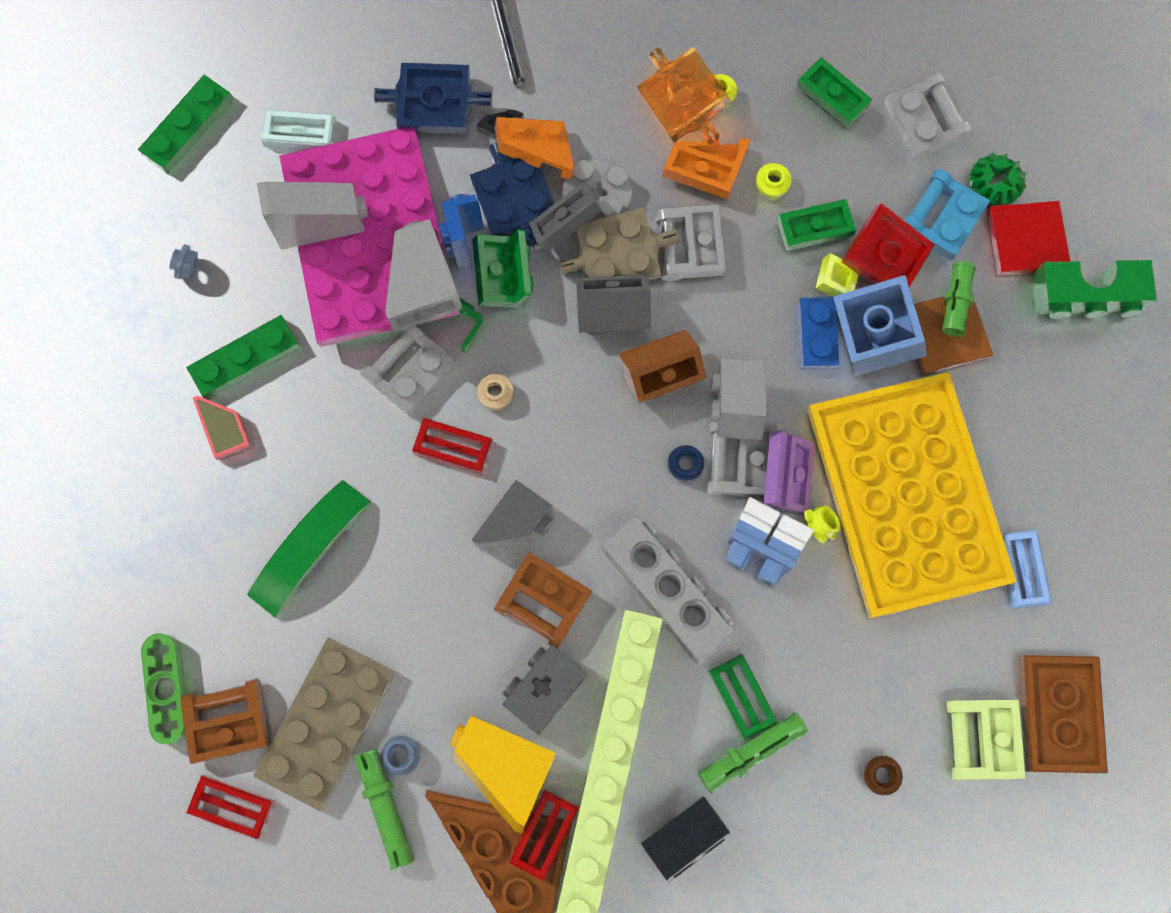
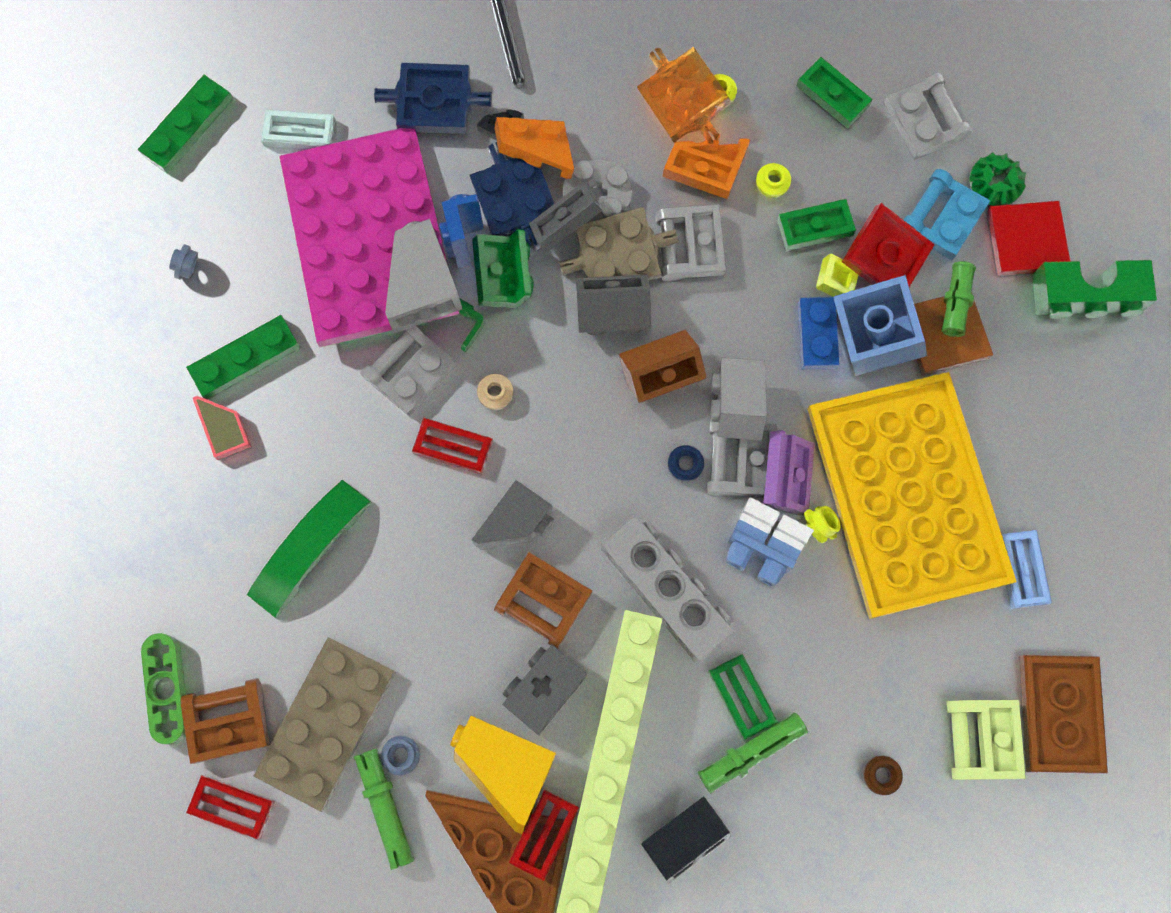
(311, 211): light grey slope -> none

